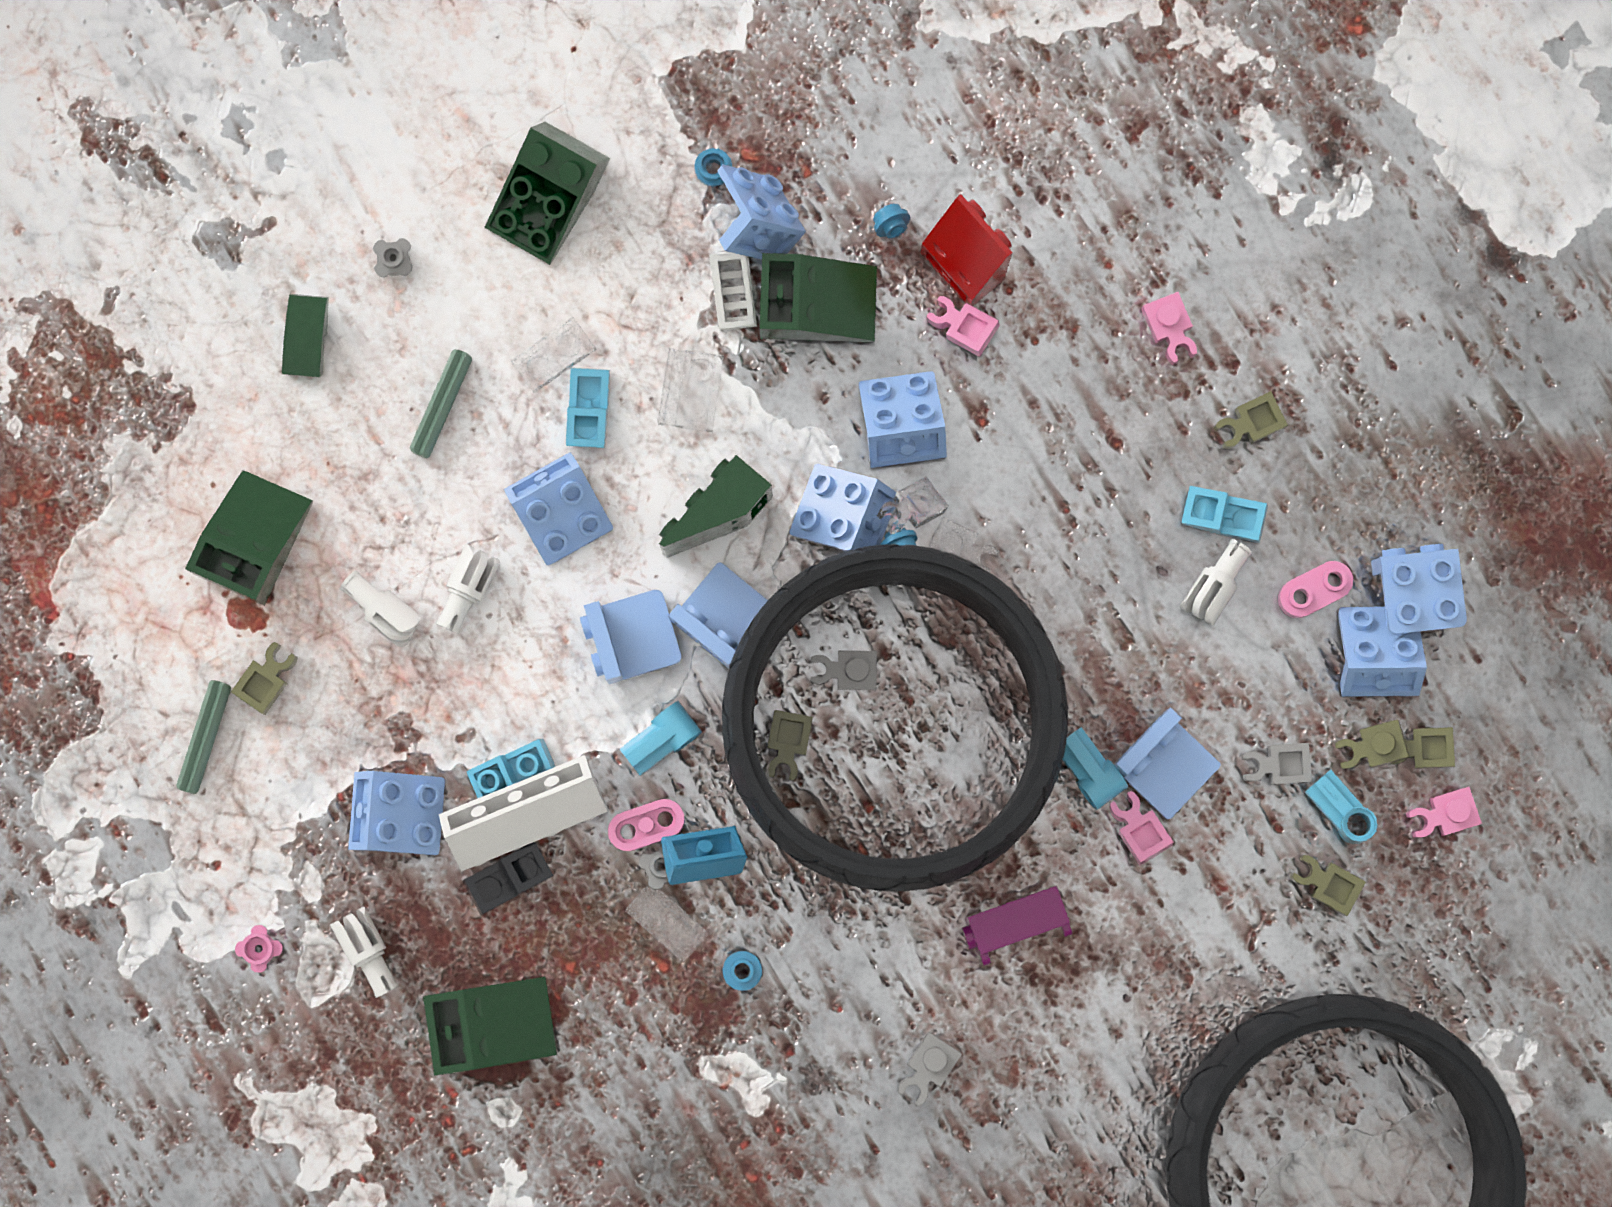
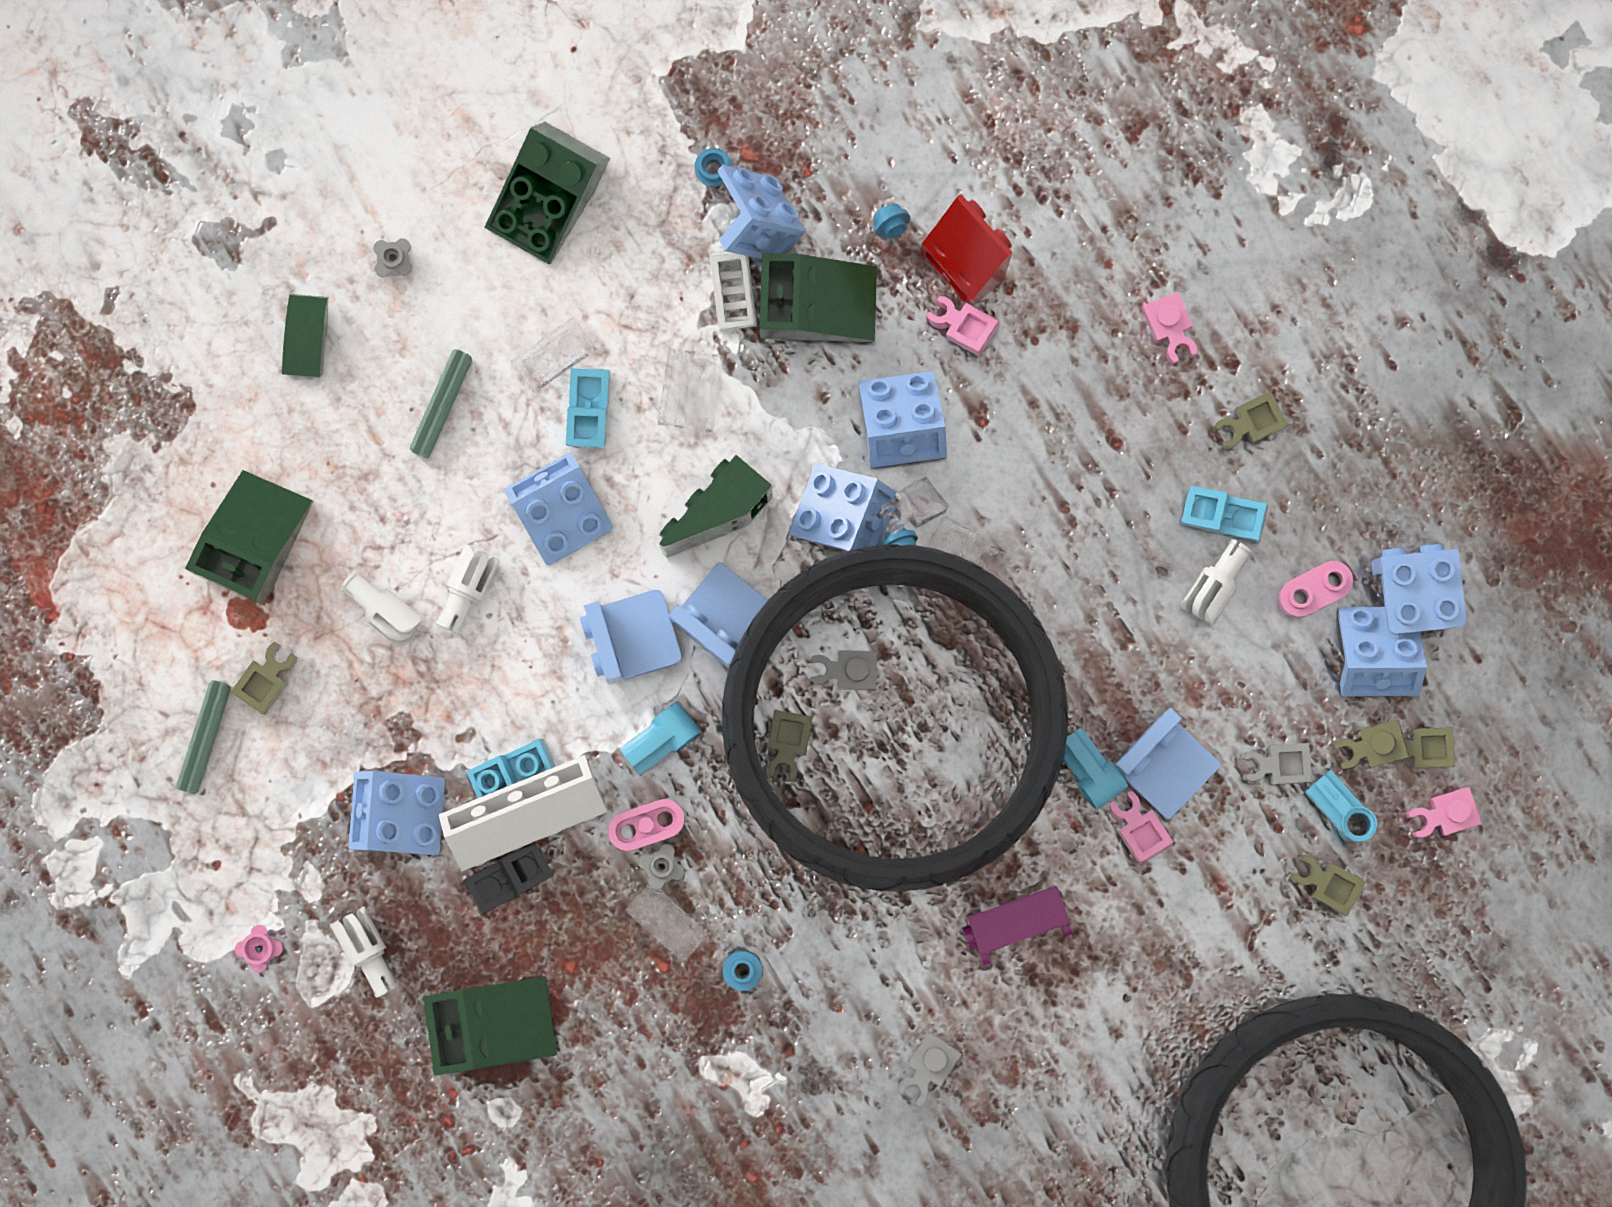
(703, 855): dark azure slope -> none

